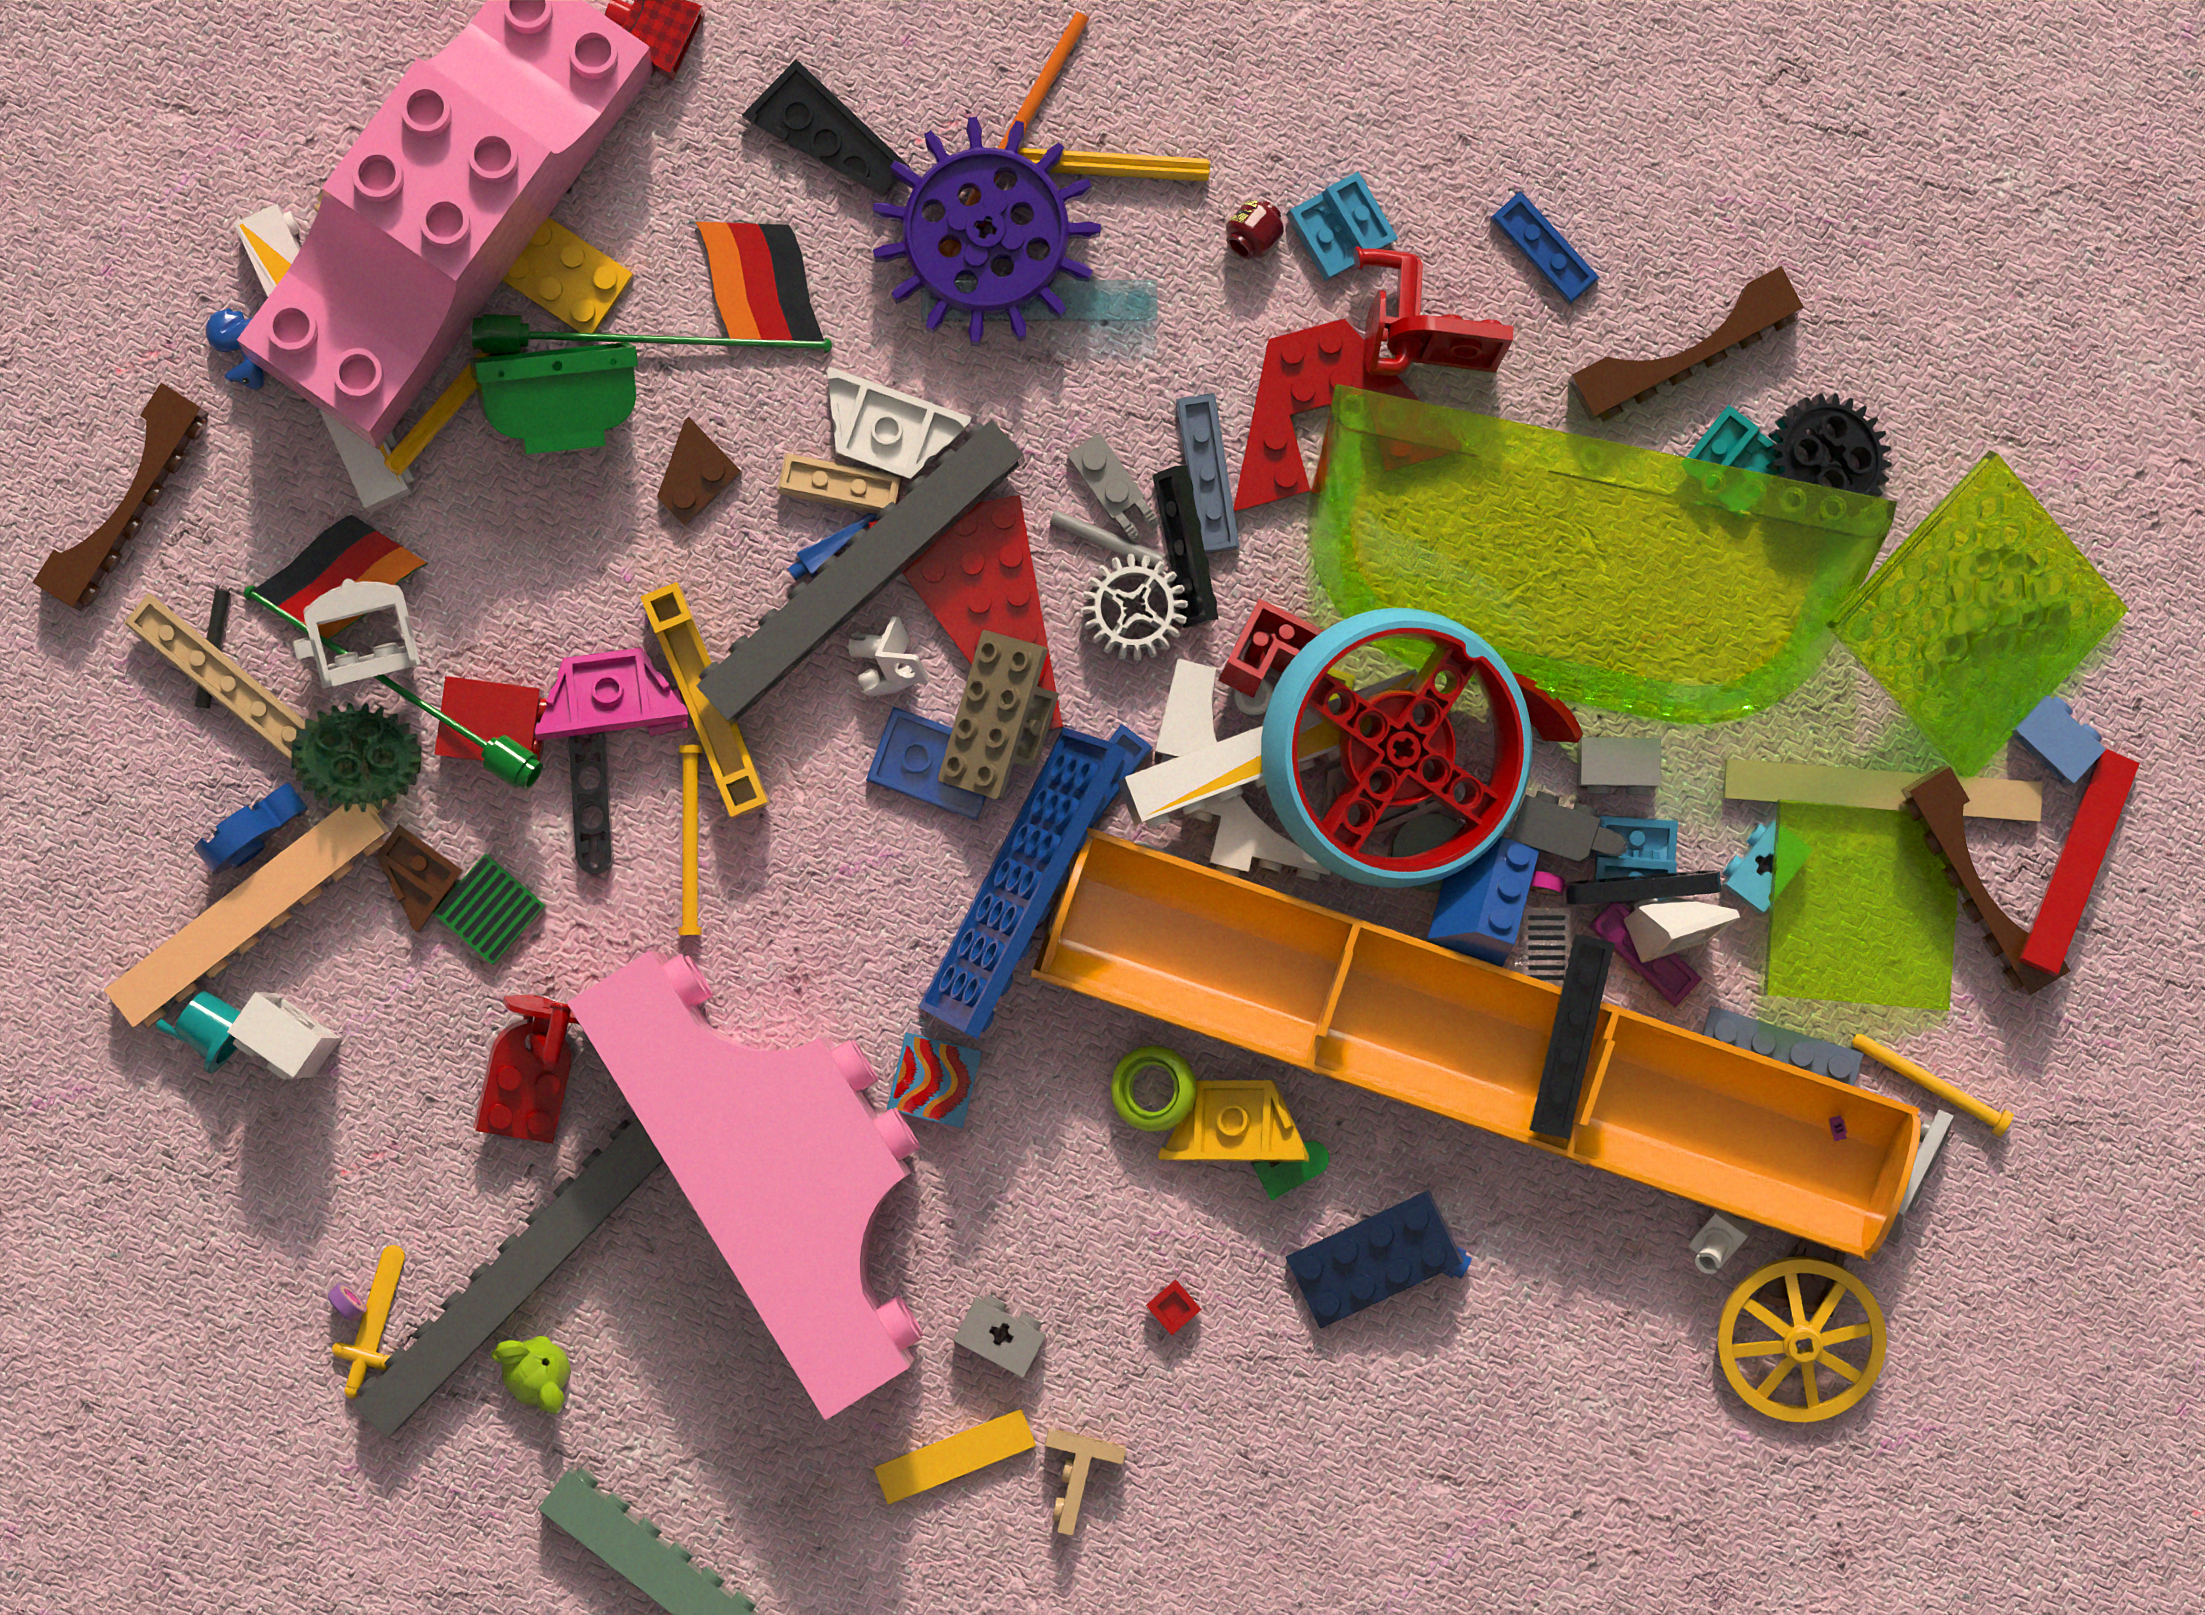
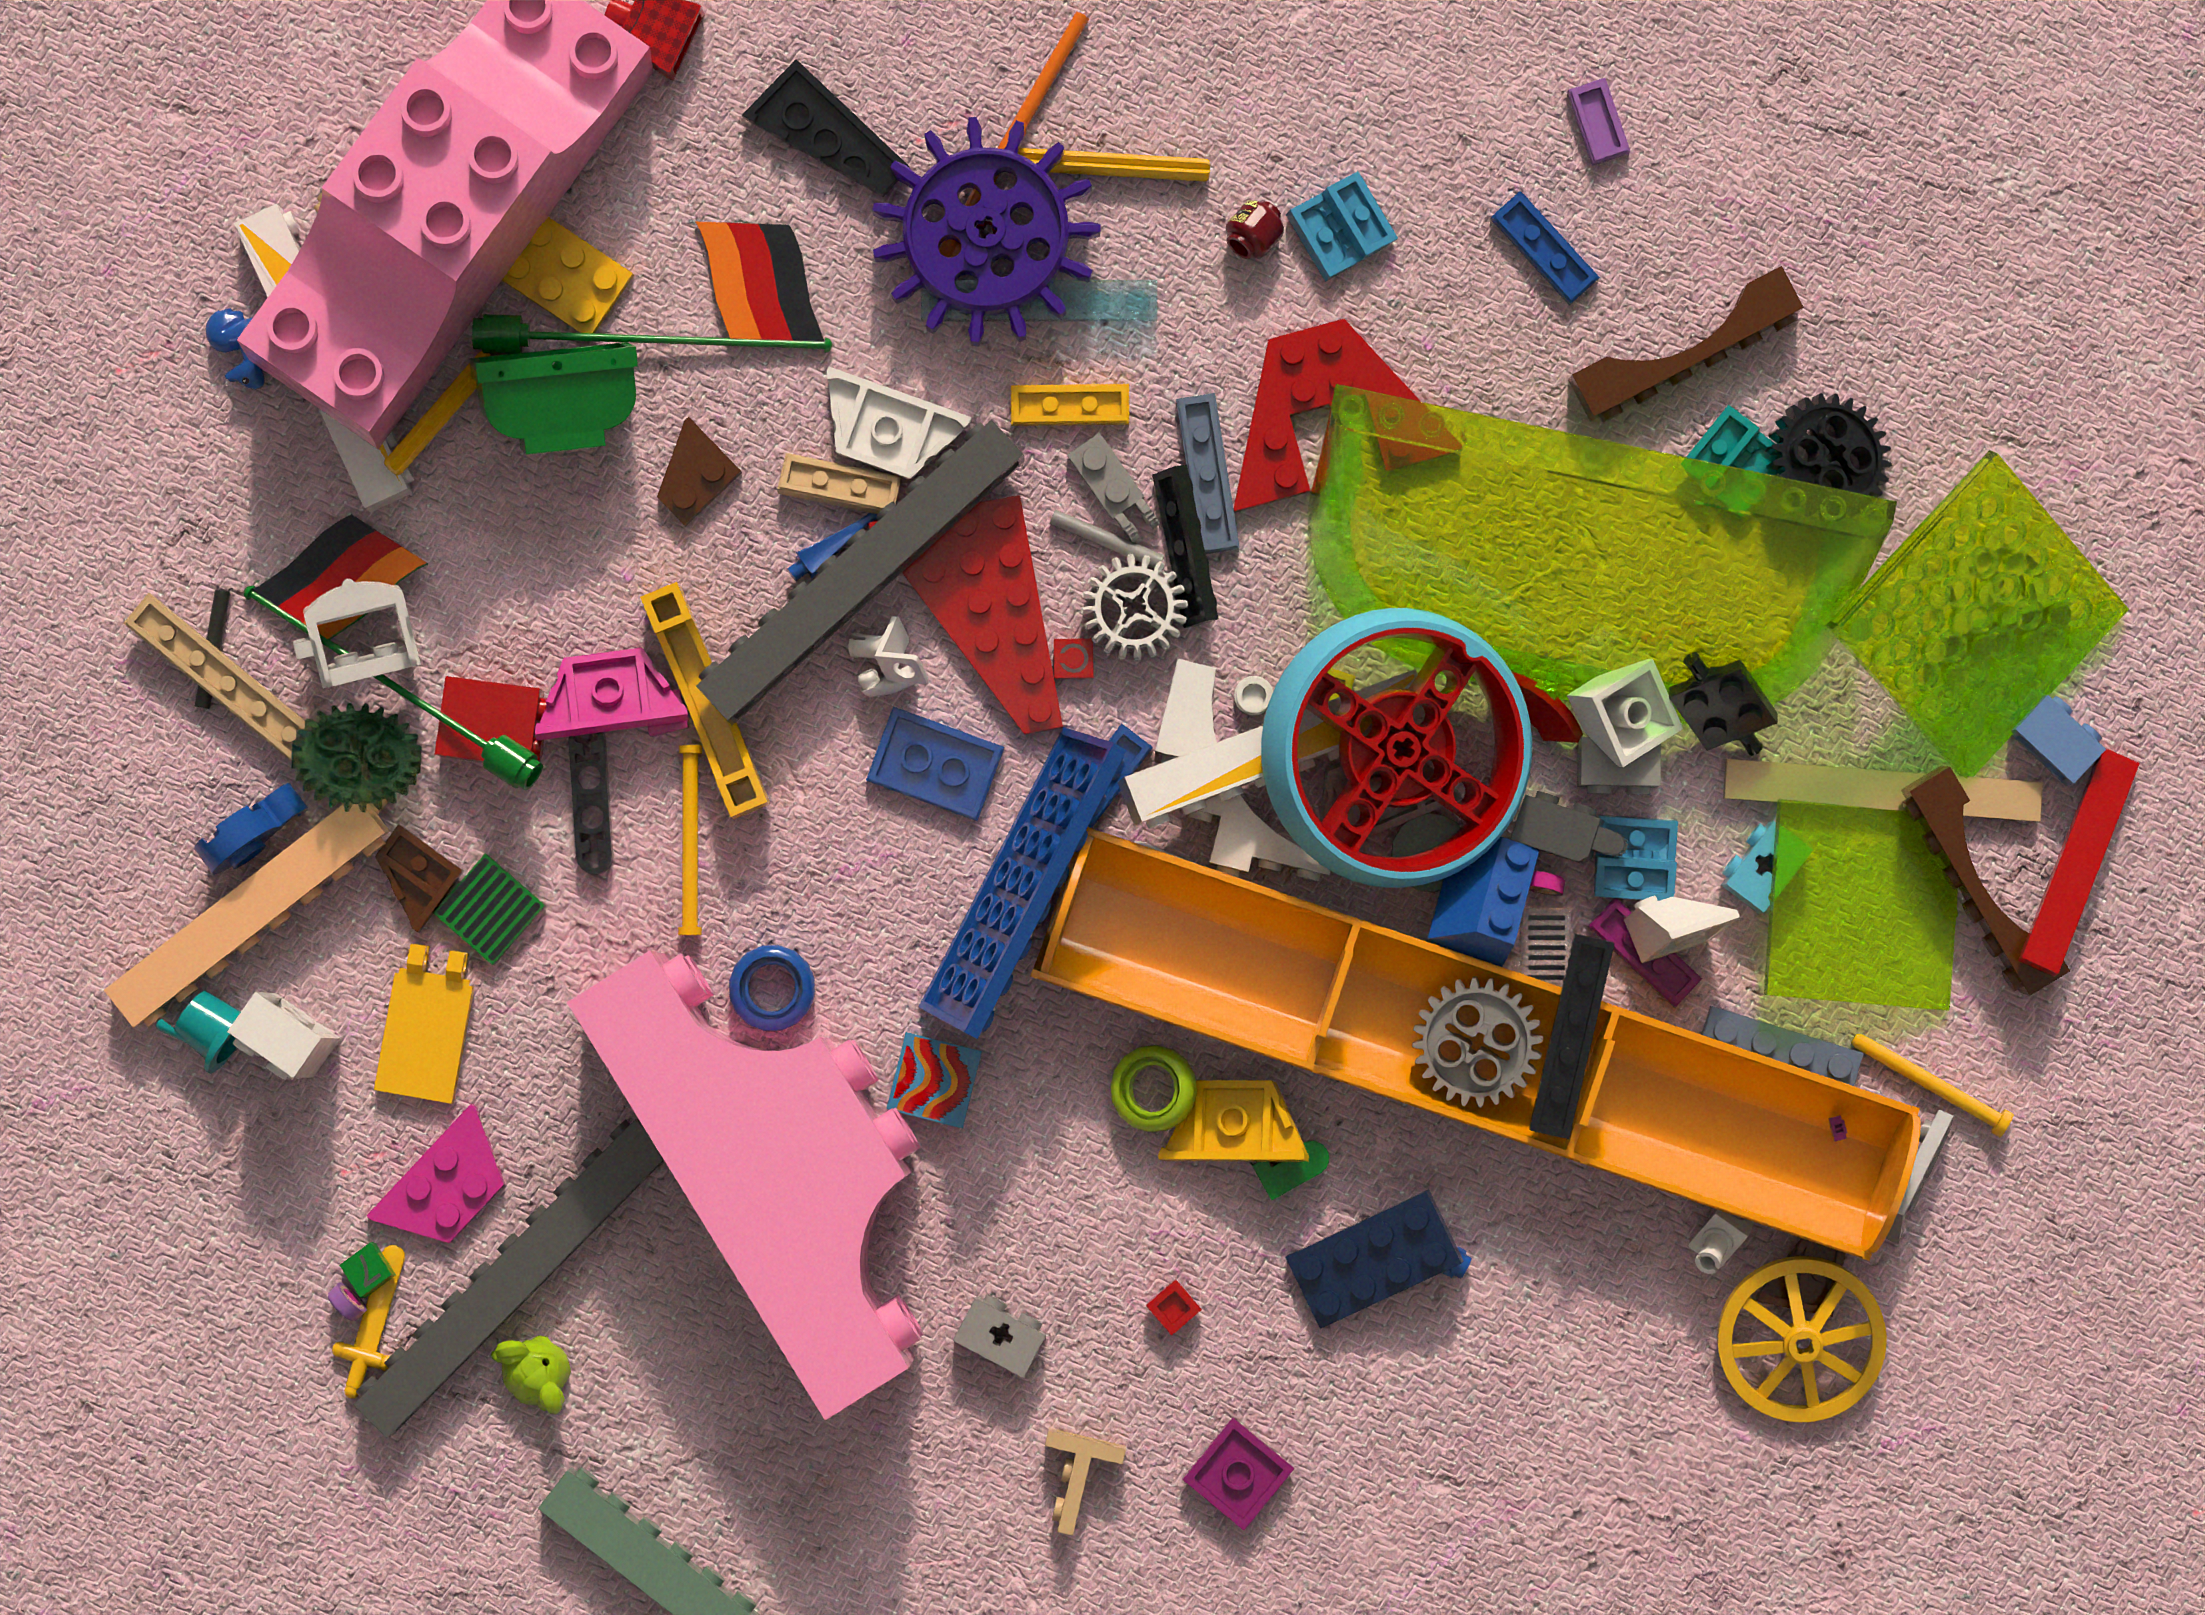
(169, 429): reddish brown arch -> none
(367, 1270): none -> green tile
(425, 1028): none -> yellow tile
(445, 1184): none -> dark pink wing
(525, 1085): red plate -> none
(741, 978): none -> blue wheel
(954, 1456): yellow tile -> none
(999, 716): dark tan bracket -> none
(1069, 405): none -> yellow tile
(1073, 658): none -> red tile
(1238, 1473): none -> magenta plate
(1267, 641): red brick -> none
(1424, 338): red plate -> none
(1461, 1074): none -> light grey gear
(1598, 121): none -> medium lavender tile
(1626, 711): none -> white slope
(1643, 887): black beam -> none
(1723, 704): none -> black plate

